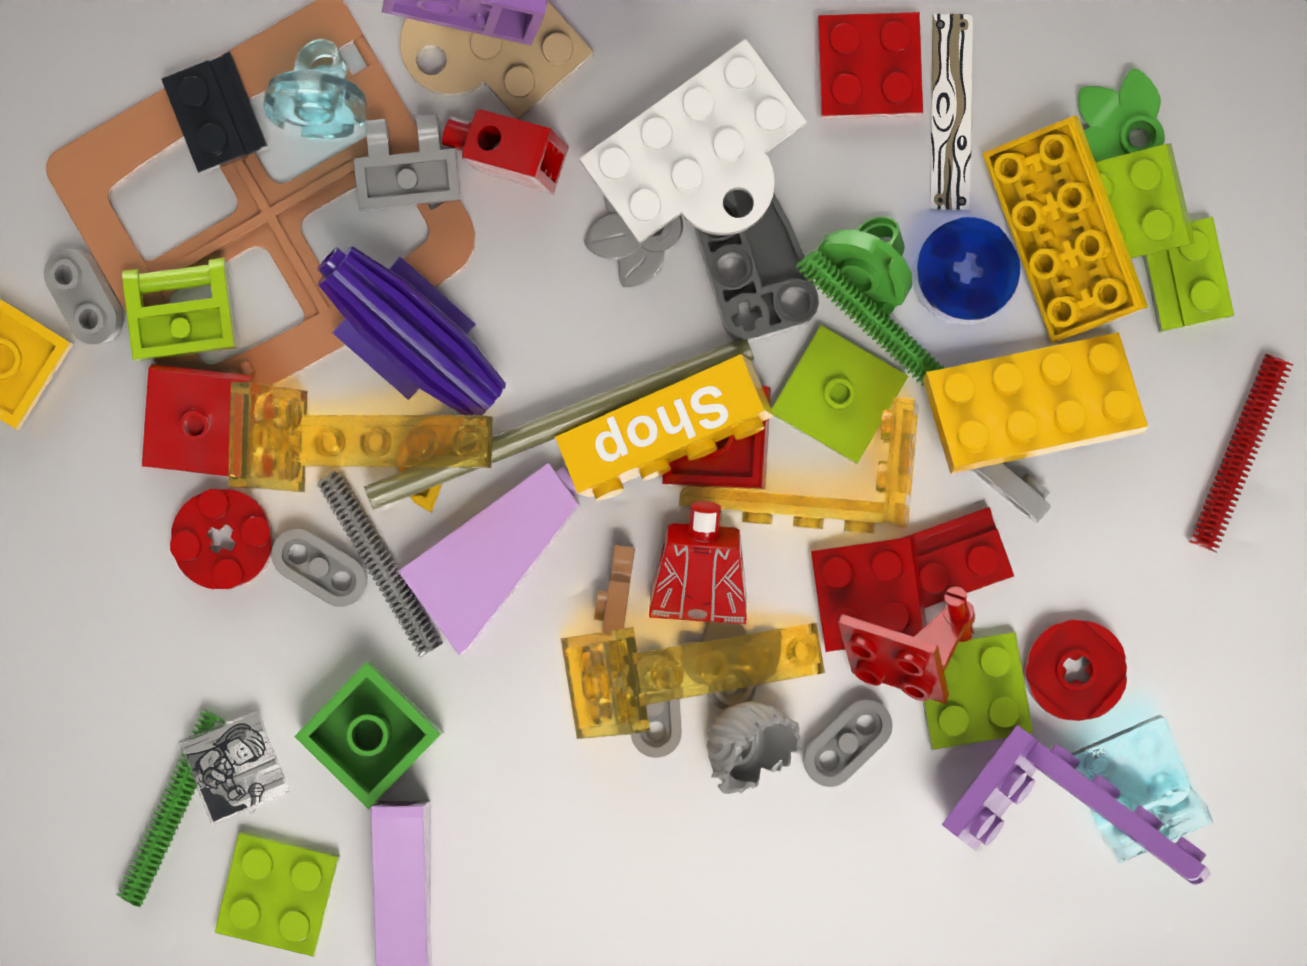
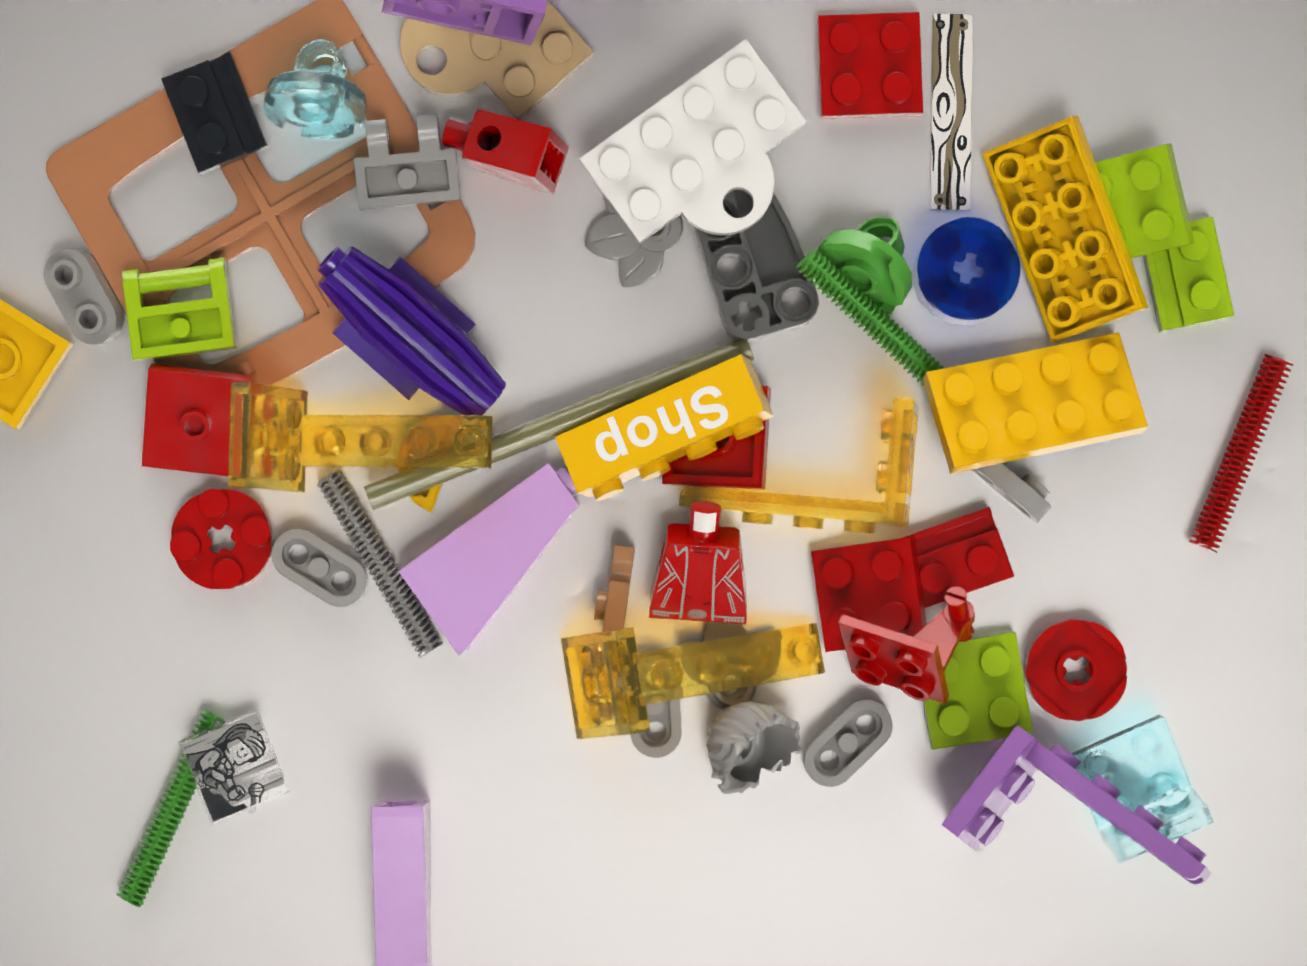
(277, 894): lime plate -> none
(369, 734): bright green brick -> none
(838, 394): lime plate -> none
(1116, 114): bright green plate -> none

